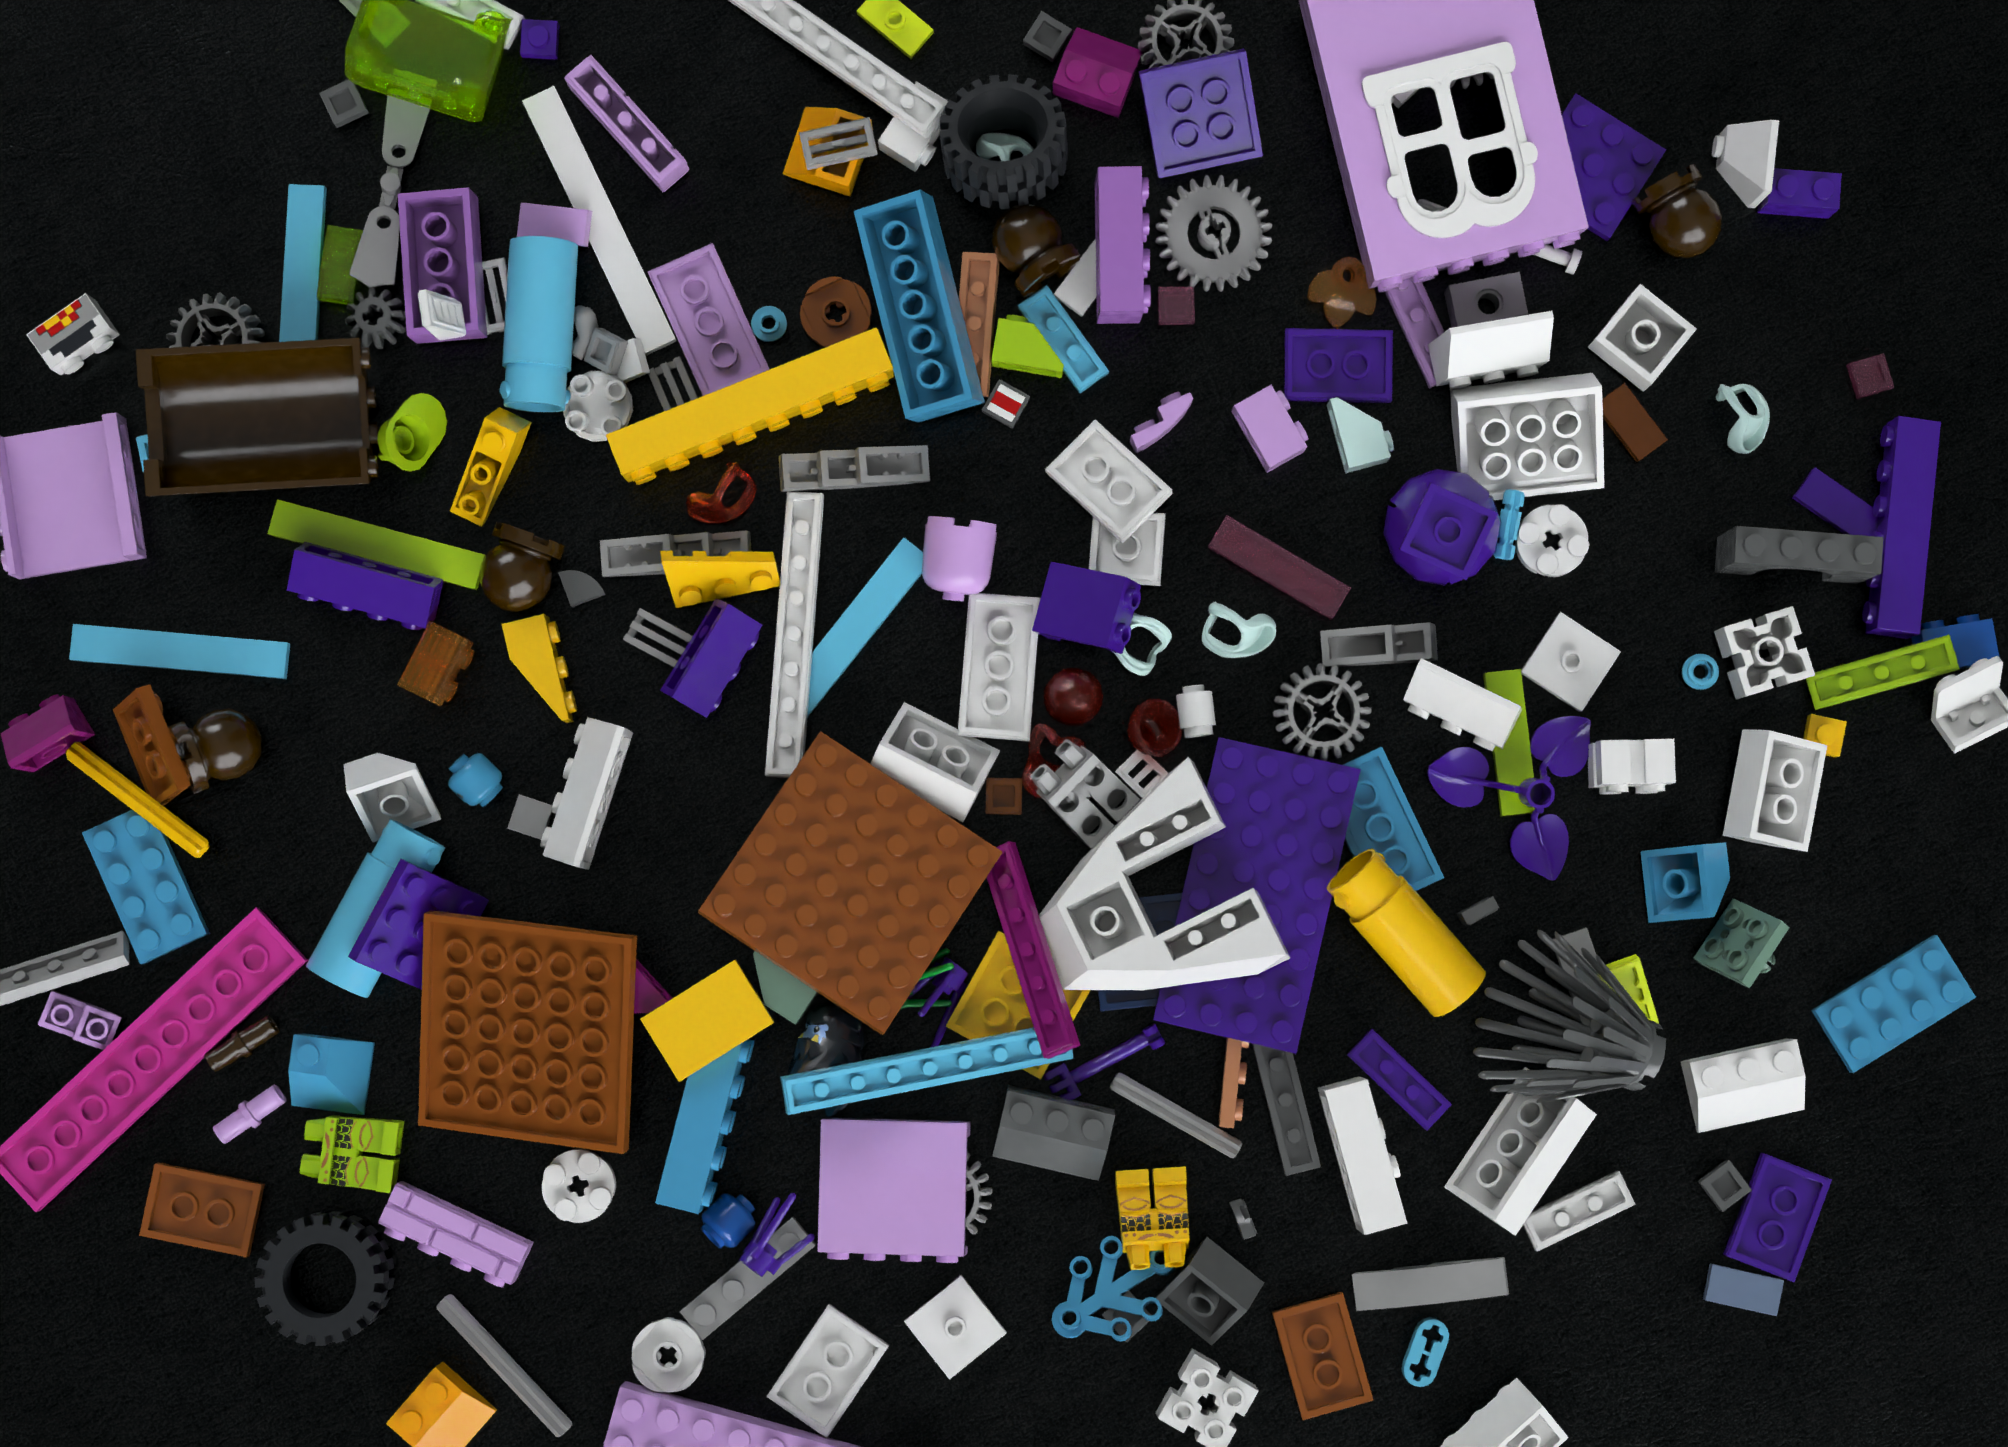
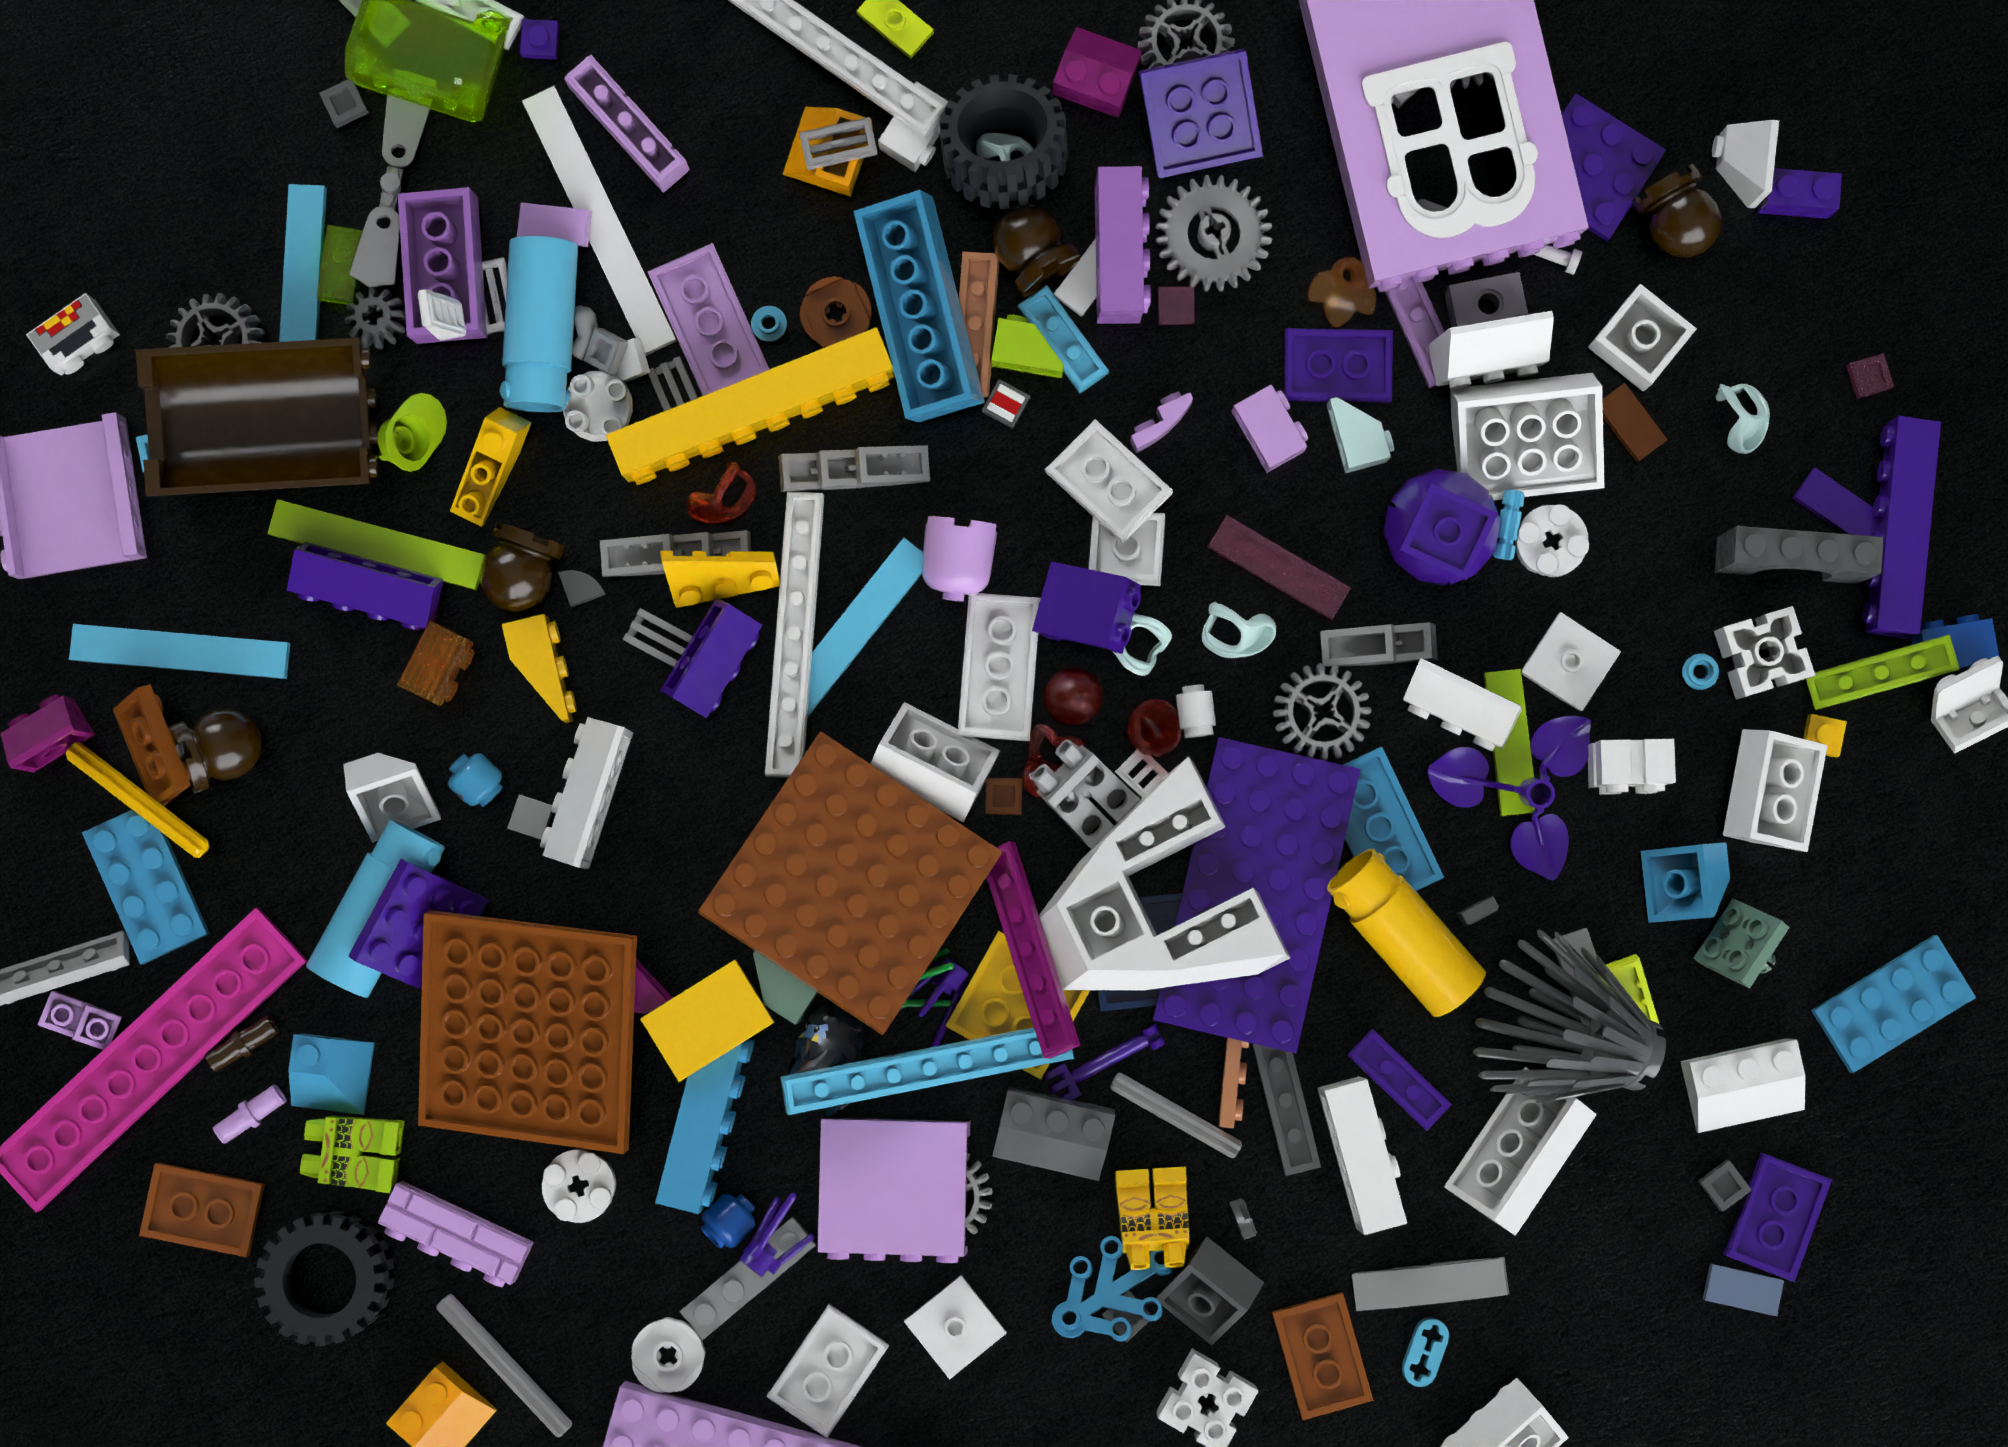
(1047, 36): dark grey plate -> none
(1578, 1210): white tile -> none

